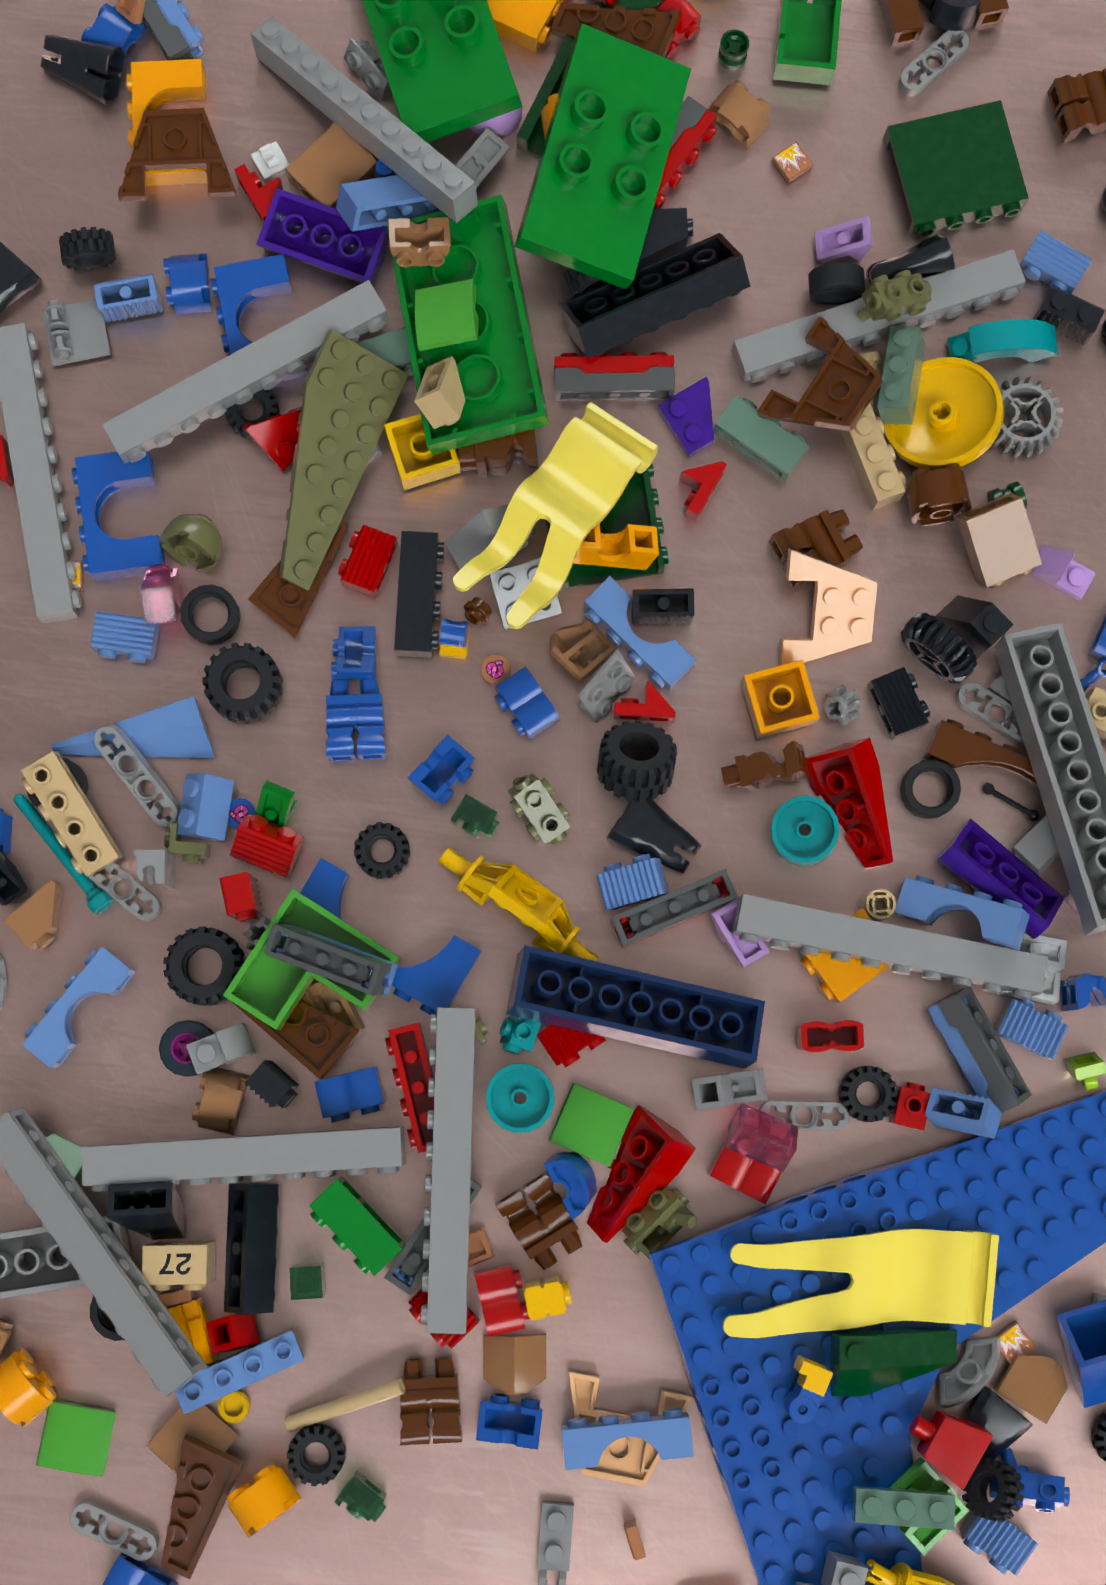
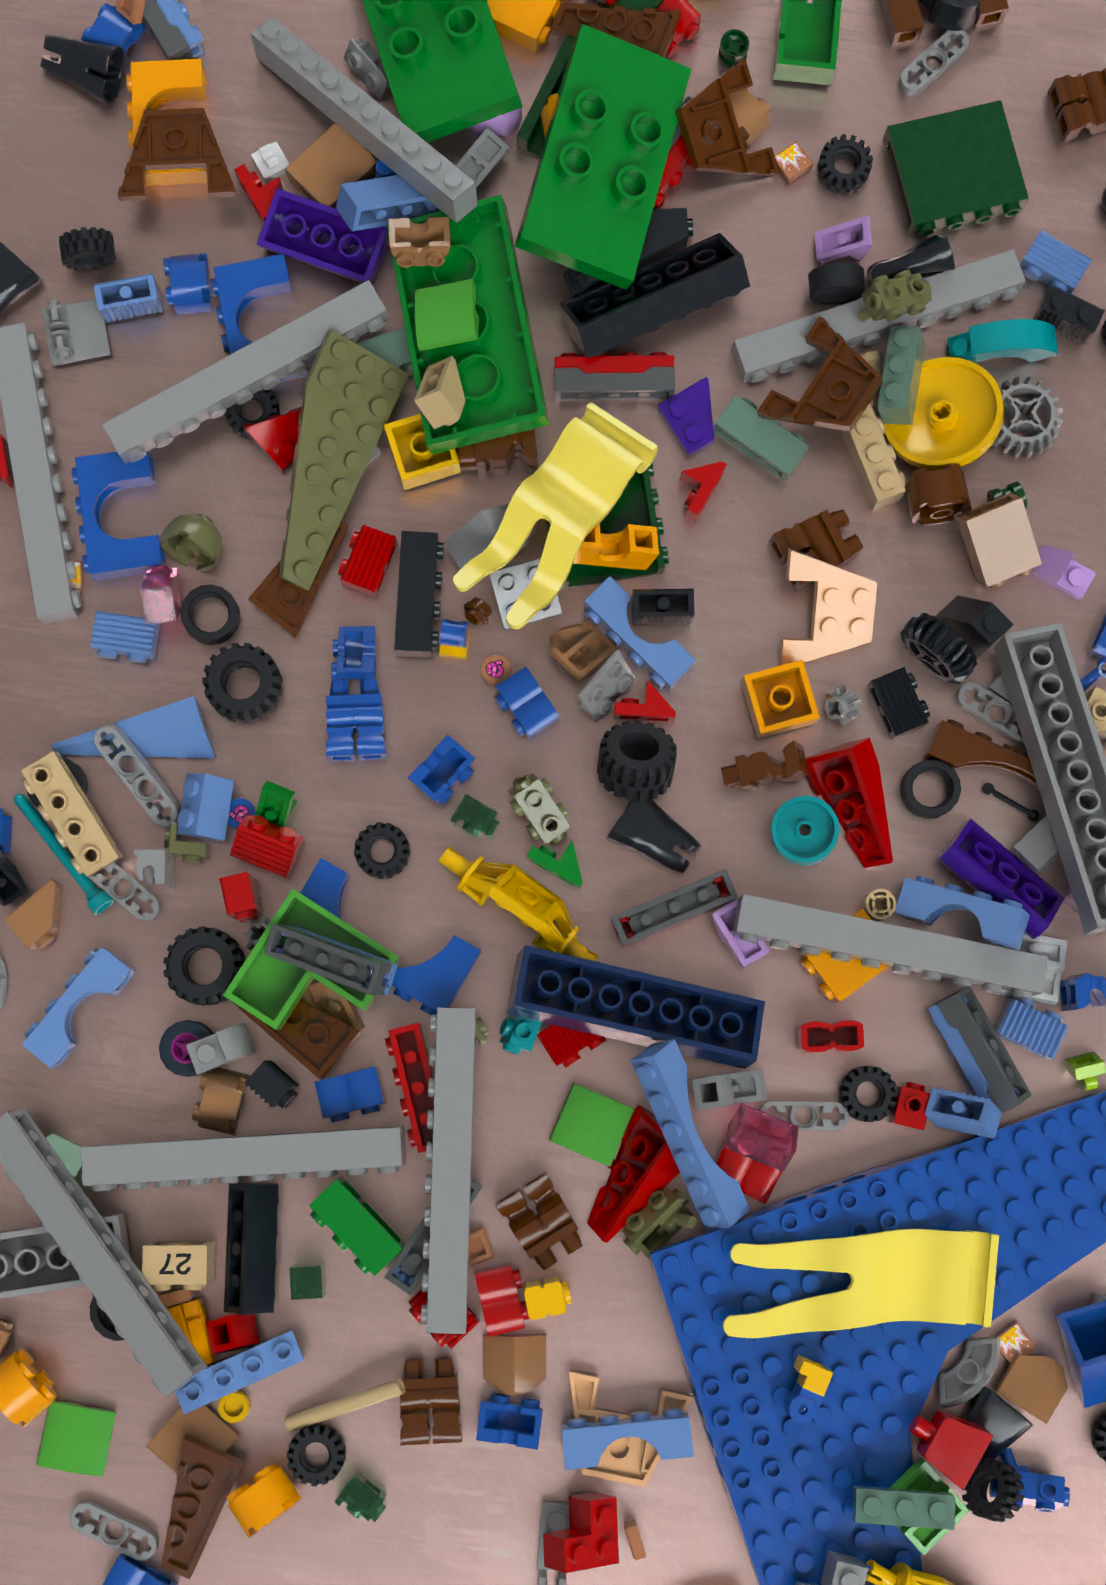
(148, 1209): black slope -> none
(523, 1116): teal wheel -> none
(565, 869): none -> green slope
(576, 1176): blue cylinder -> none
(591, 1536): none -> red brick
(632, 883): medium blue brick -> none
(664, 1081): none -> medium blue arch
(713, 131): none -> reddish brown wing
(848, 148): none -> black tyre
(882, 1358): dark green wedge -> none
(1000, 1540): medium blue brick -> none

